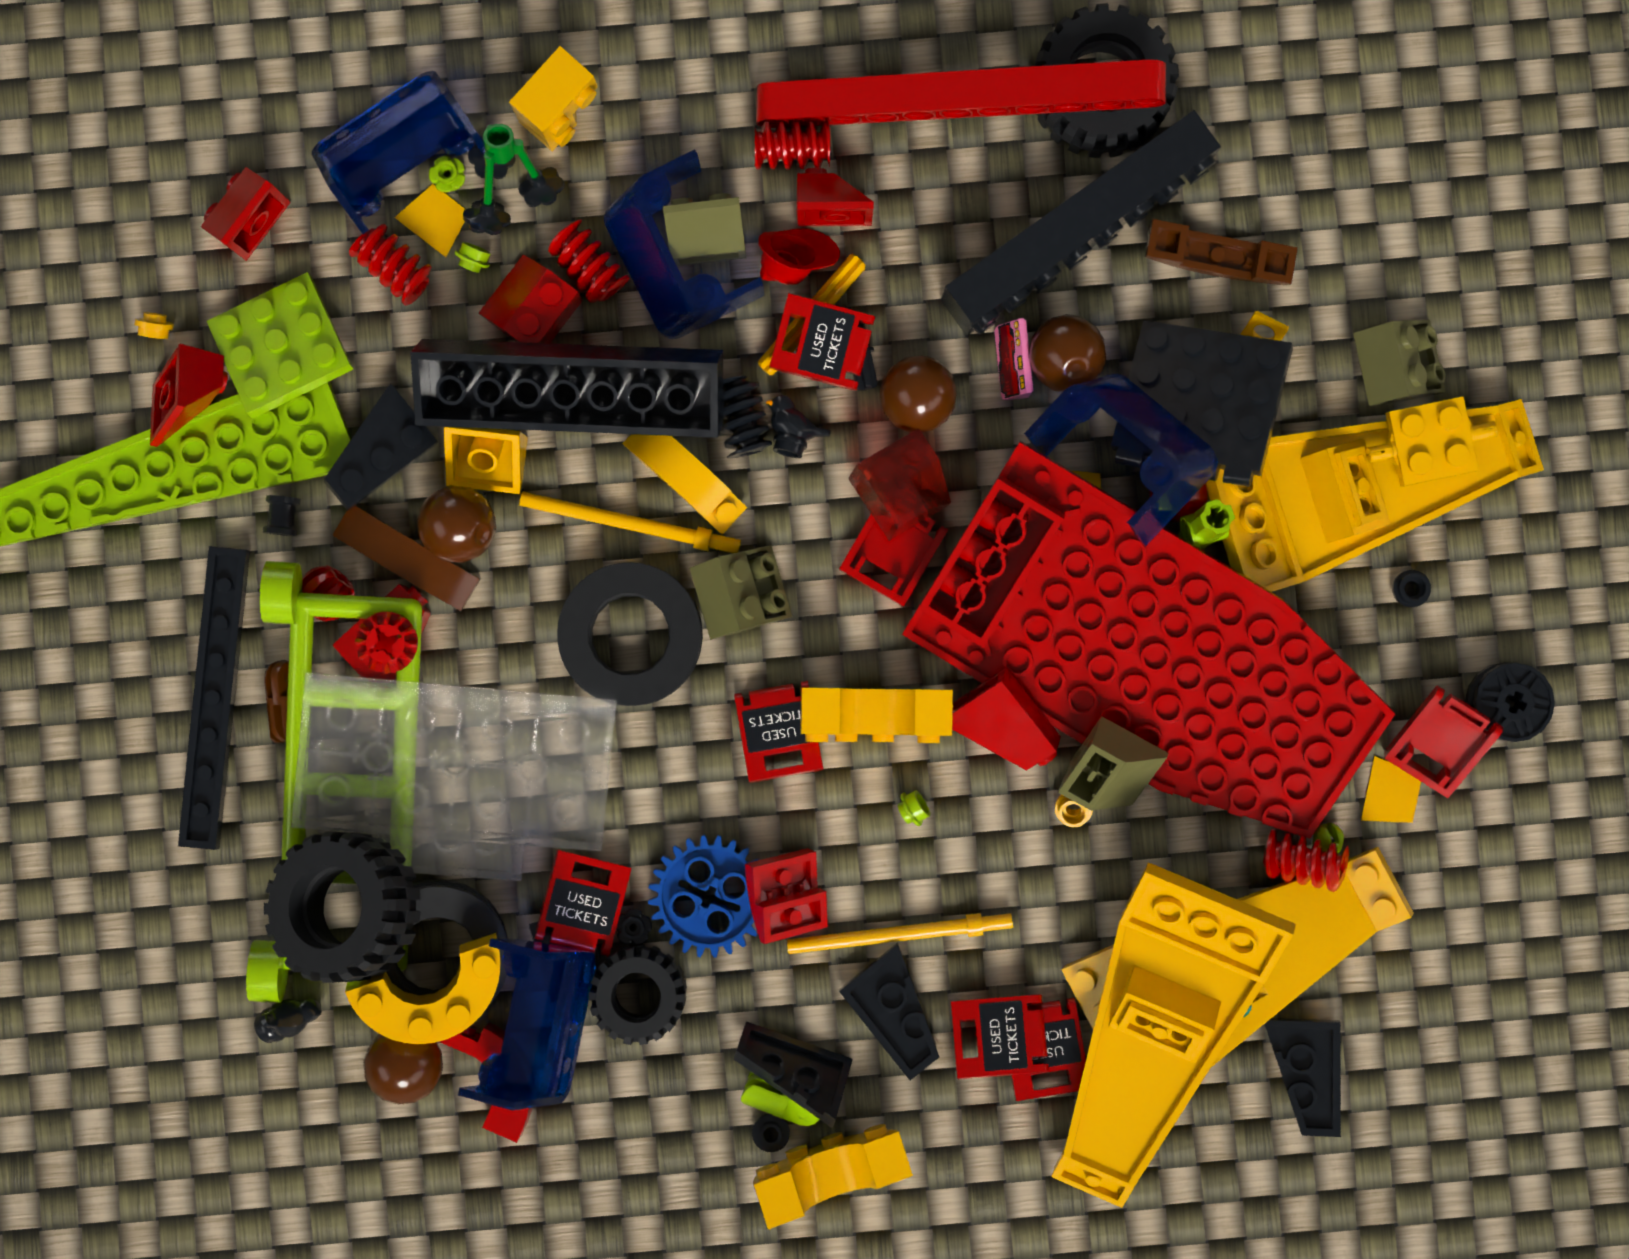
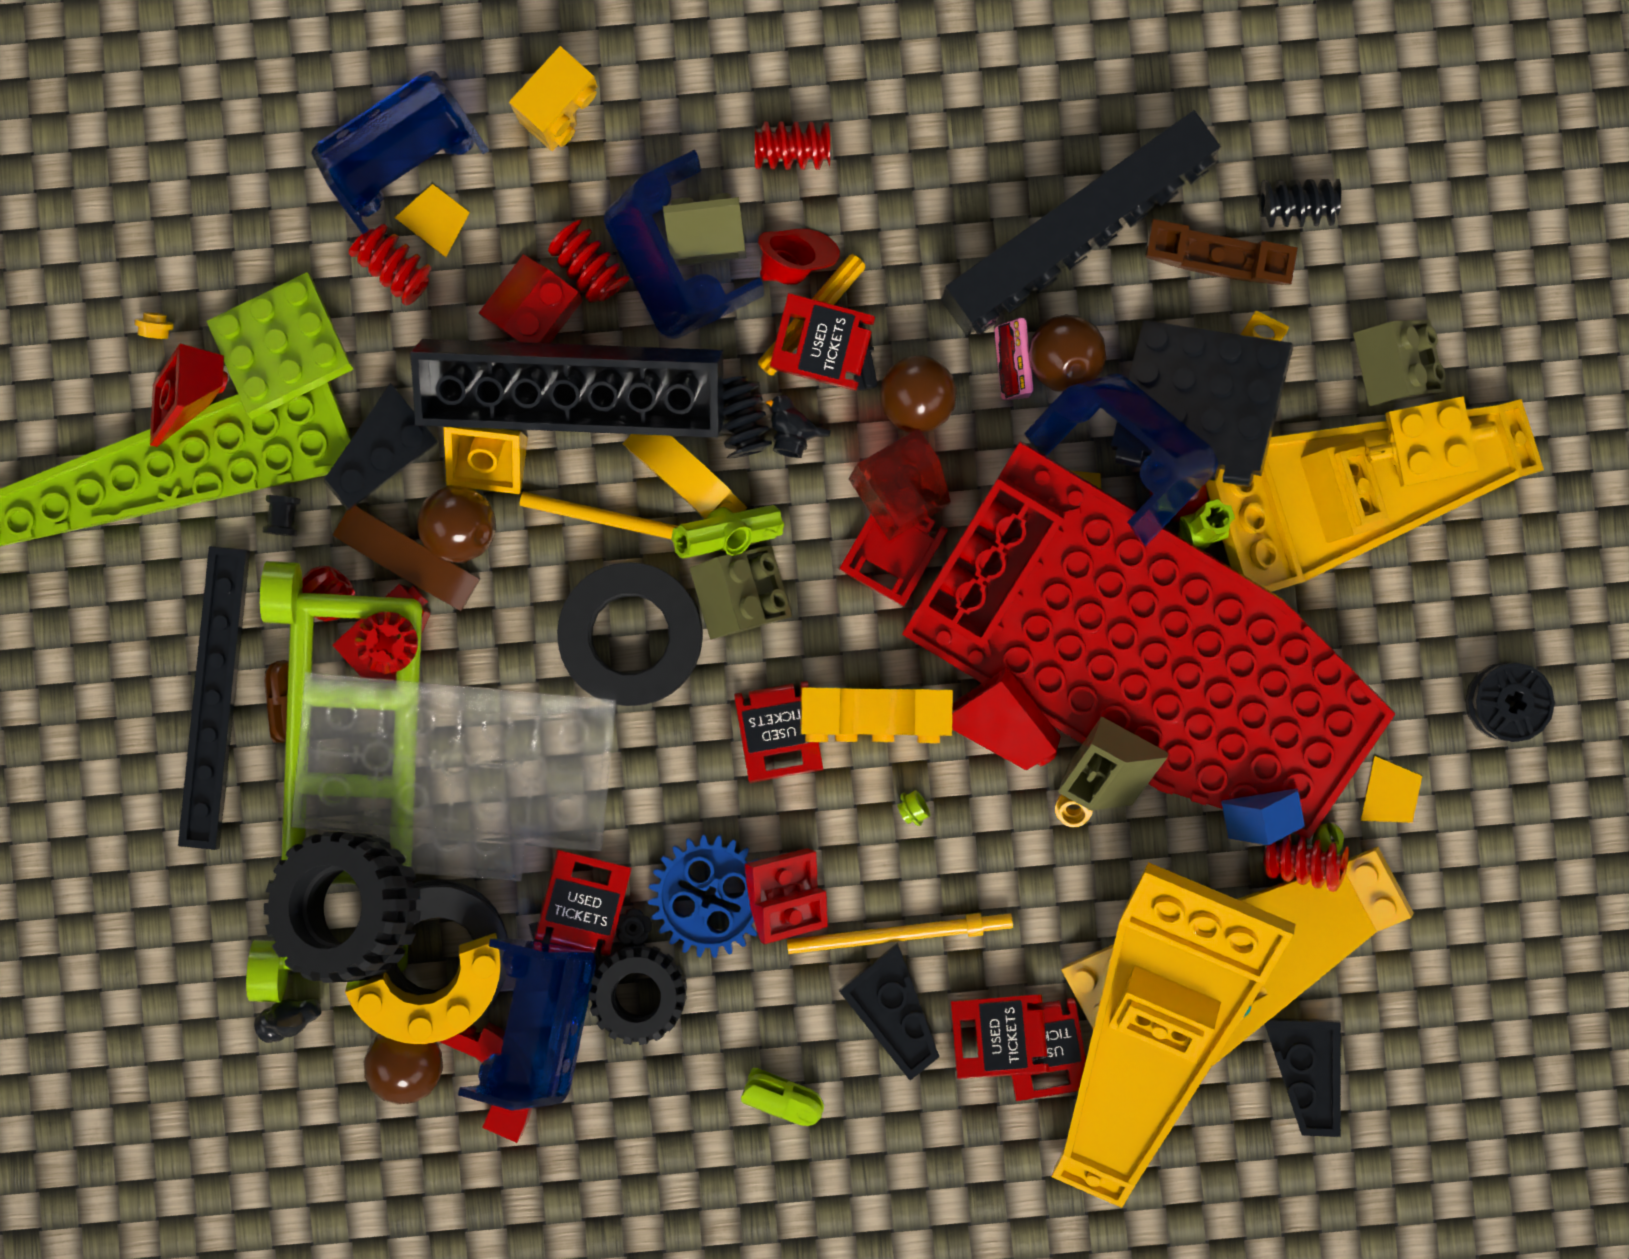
(245, 213): red slope -> none
(450, 183): lime plate -> none
(473, 257): lime plate -> none
(500, 150): black plant -> none
(727, 531): none -> lime piece
(765, 1122): black plate -> none
(796, 1068): black wing -> none
(828, 1170): yellow brick -> none
(830, 201): red slope -> none
(964, 94): red beam -> none
(1129, 40): black tyre -> none
(1263, 816): none -> blue slope
(1300, 201): none -> black piece
(1422, 584): black plate -> none
(1447, 733): red container -> none

